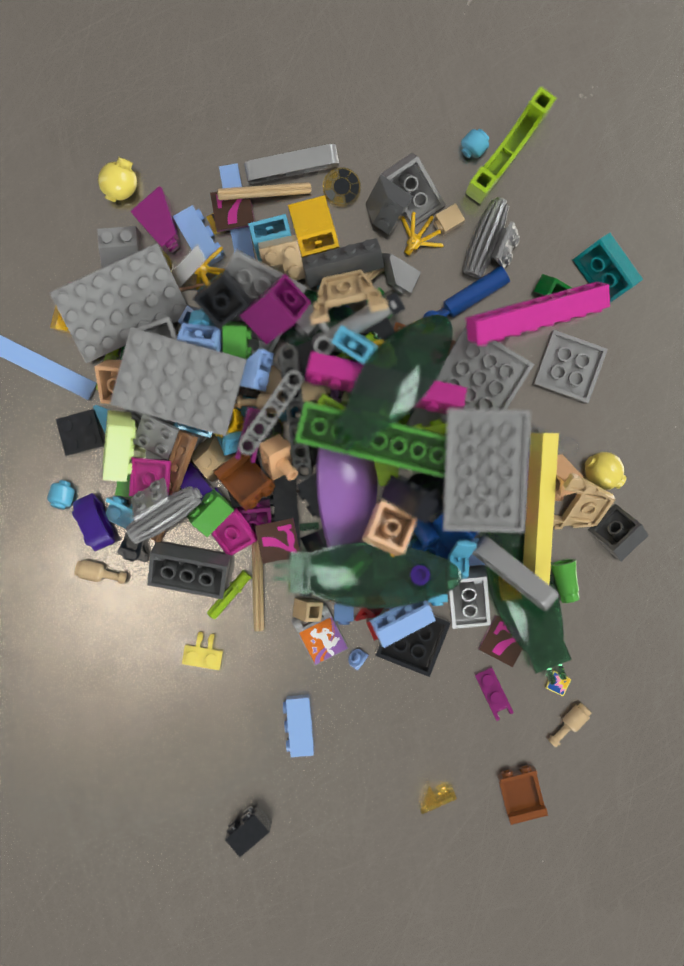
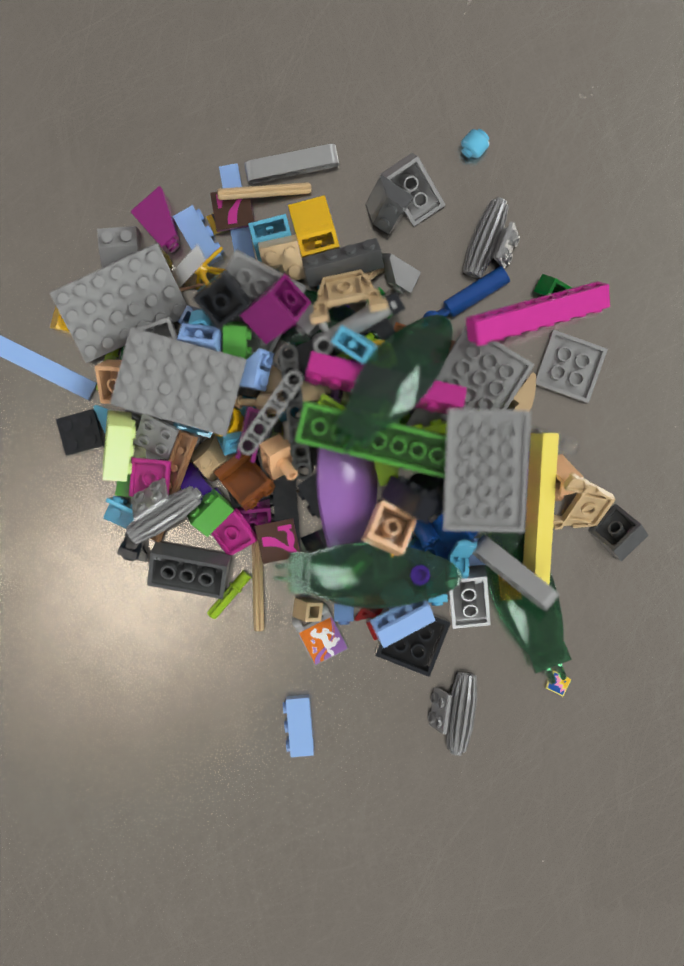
(61, 495): medium azure head -> none
(93, 522): dark purple brick -> none
(95, 572): tan piece -> none
(117, 180): light yellow brick -> none
(202, 656): light yellow hinge -> none
(248, 830): black brick -> none
(309, 526): clear green tile -> none
(341, 187): tile -> none
(357, 658): light blue plate -> none
(415, 239): yellow plant -> none
(432, 801): clear yellow slope -> none
(449, 219): tan brick -> none
(455, 712): none -> light grey plate
(493, 691): magenta hinge -> none
(500, 643): reddish brown tile -> none
(521, 132): lime arch -> none
(522, 794): dark orange panel -> none
(525, 396): none -> tan slope
(566, 579): bright green plant -> none
(572, 722): tan piece -> none
(605, 470): light yellow brick -> none
(608, 264): teal slope -> none

